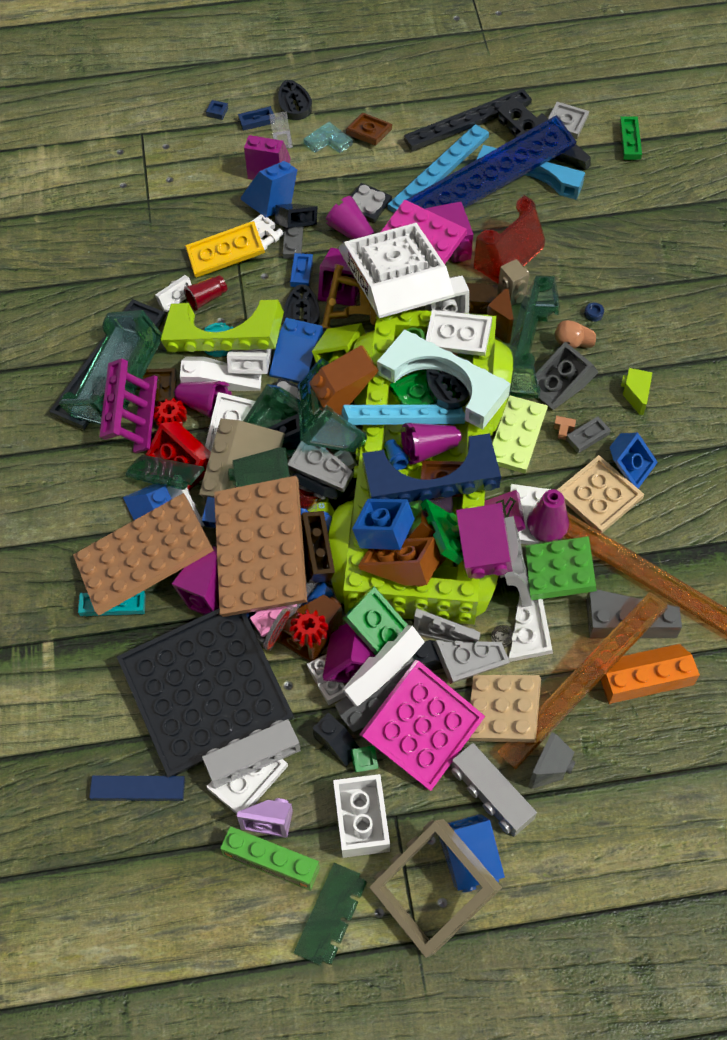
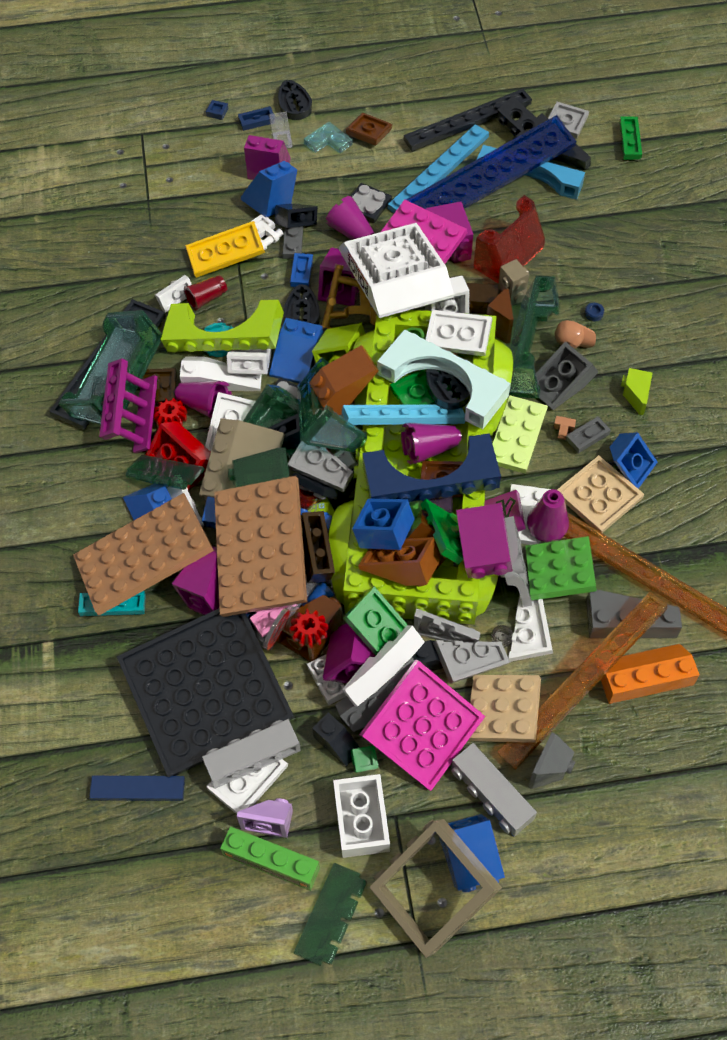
(396, 455): blue cone -> none

